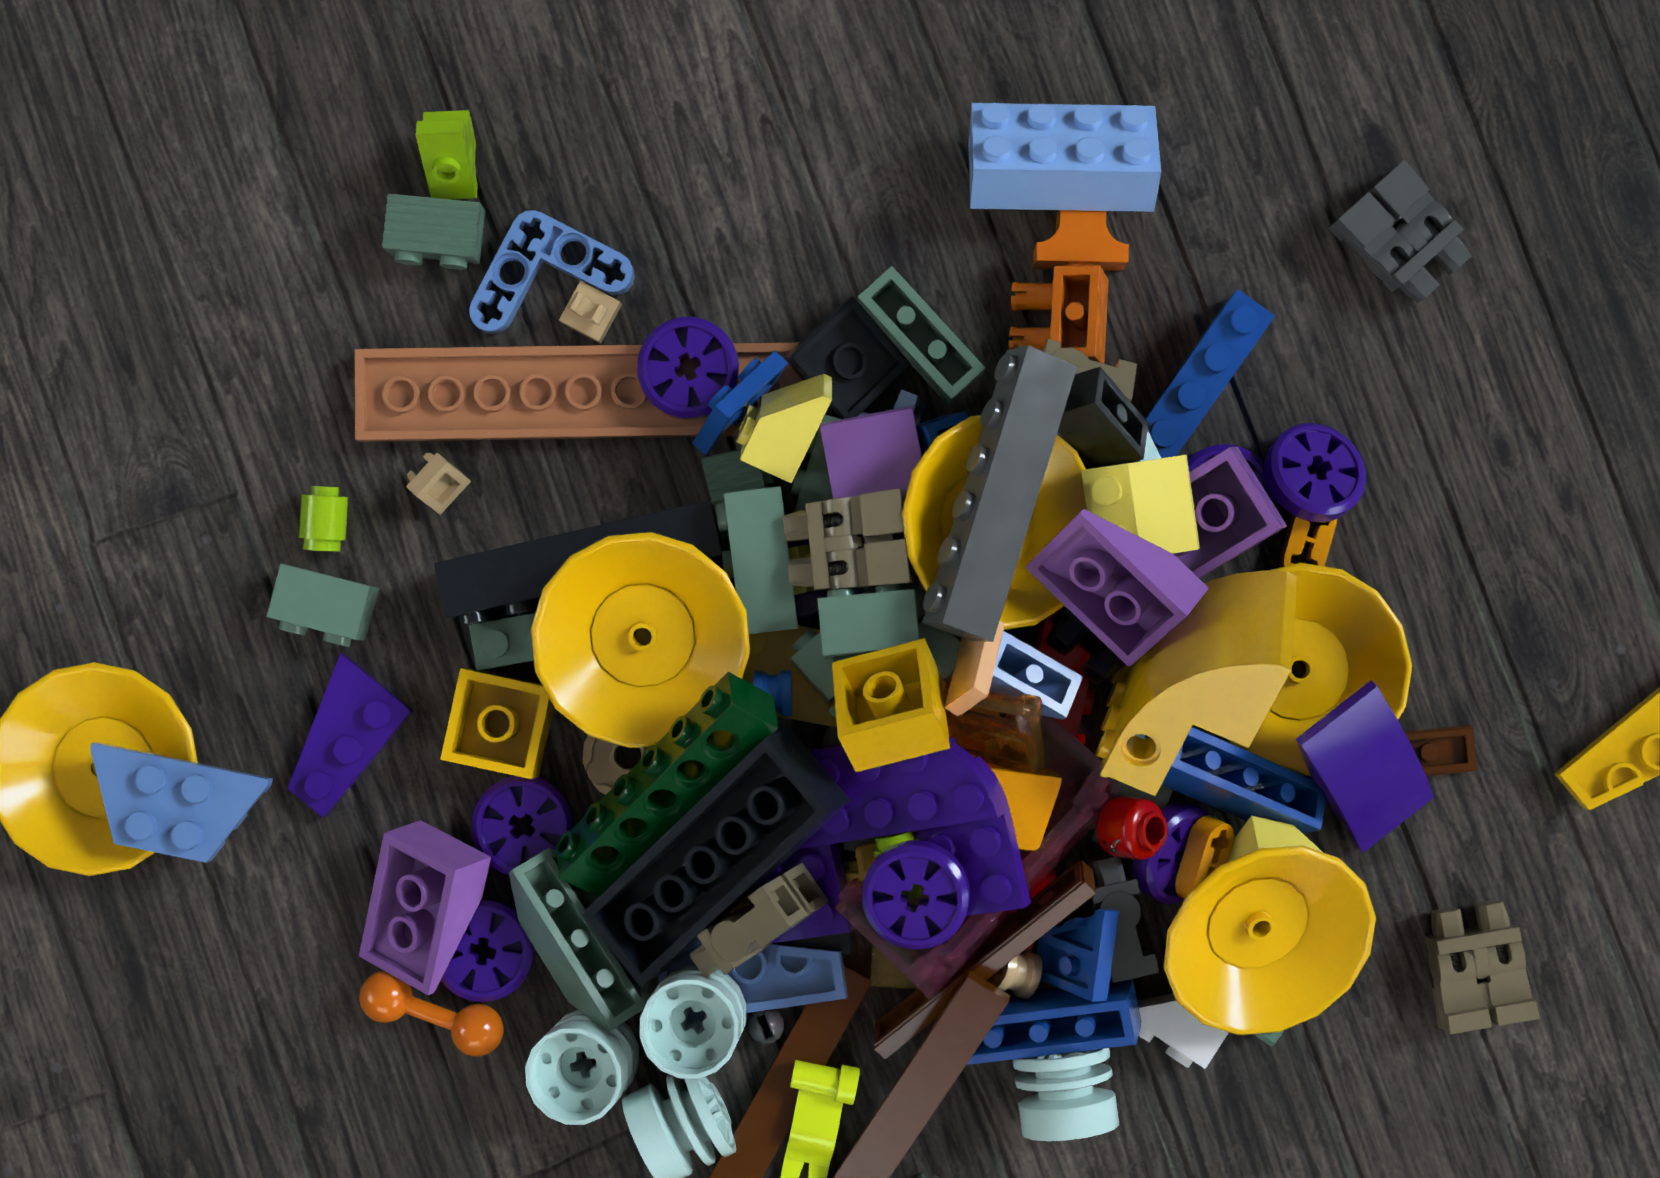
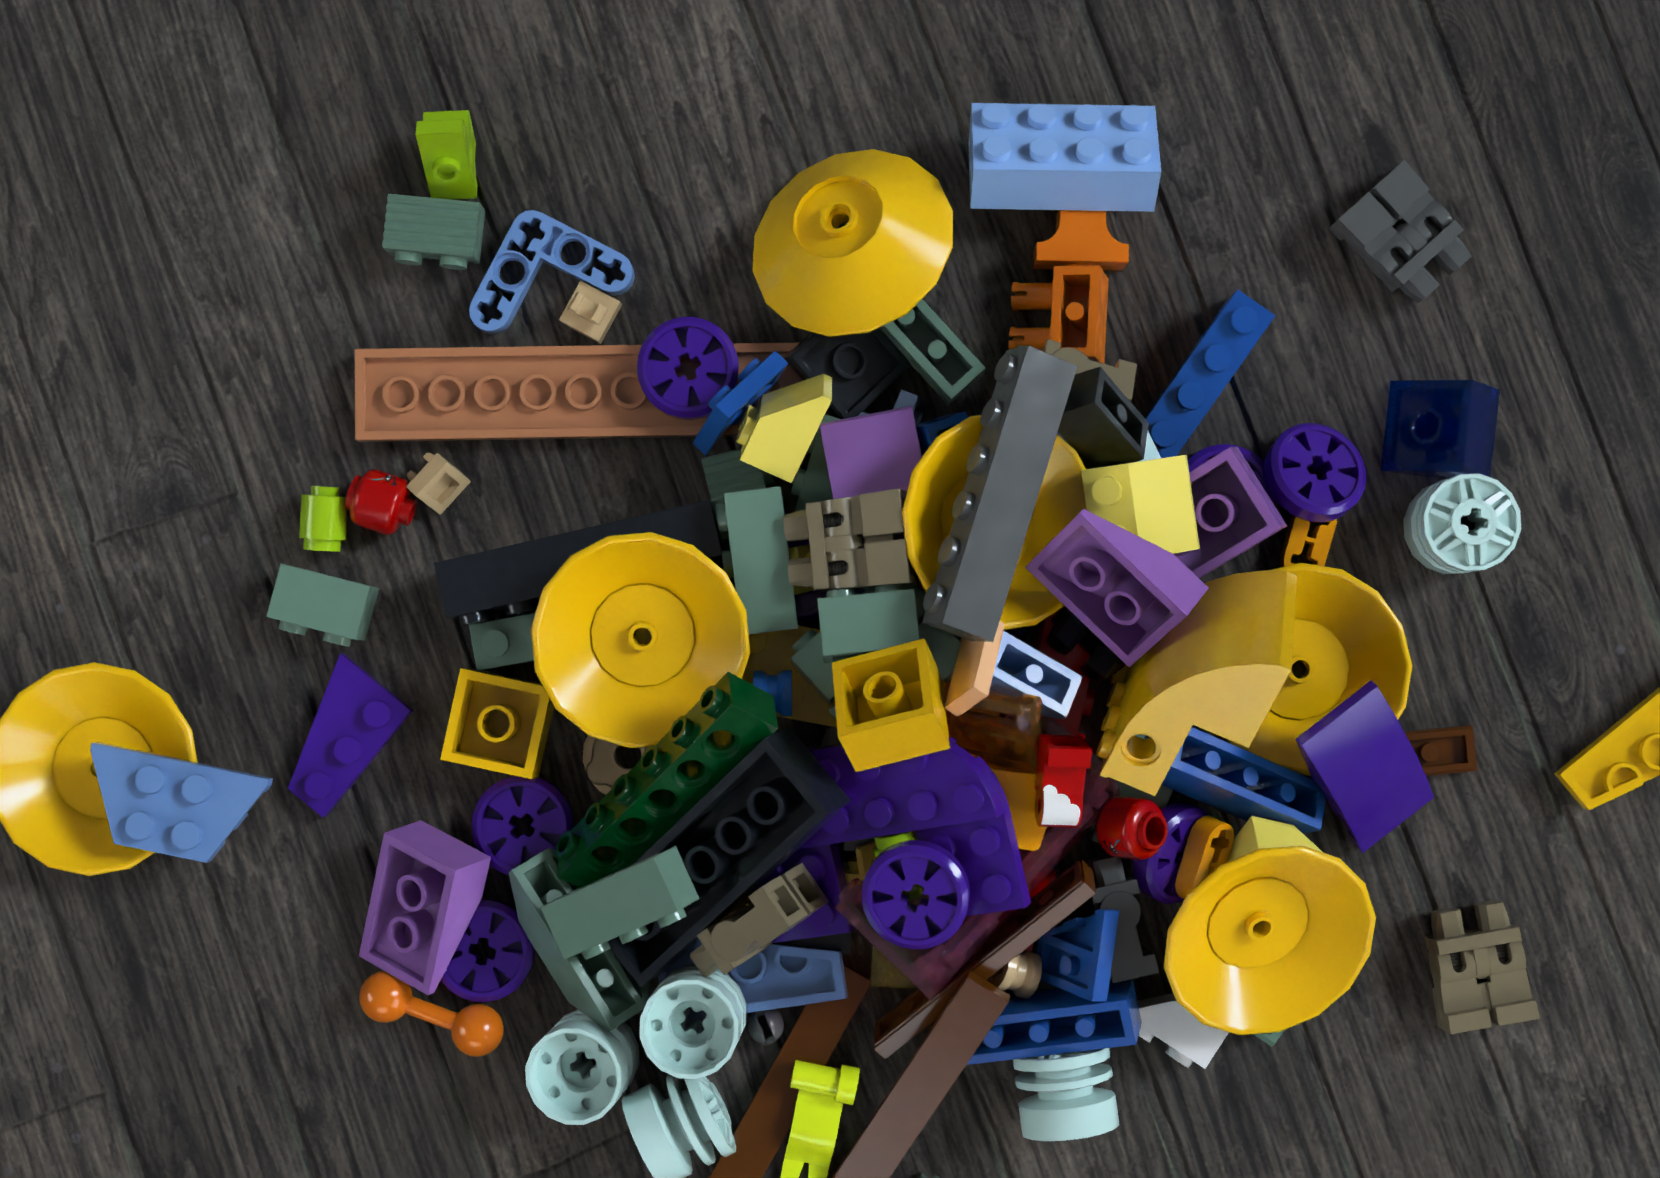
(380, 502): none -> red head
(621, 905): none -> sand green brick
(871, 266): none -> yellow dish
(1060, 780): none -> red leg
(1440, 428): none -> clear blue slope
(1447, 546): none -> light aqua wheel

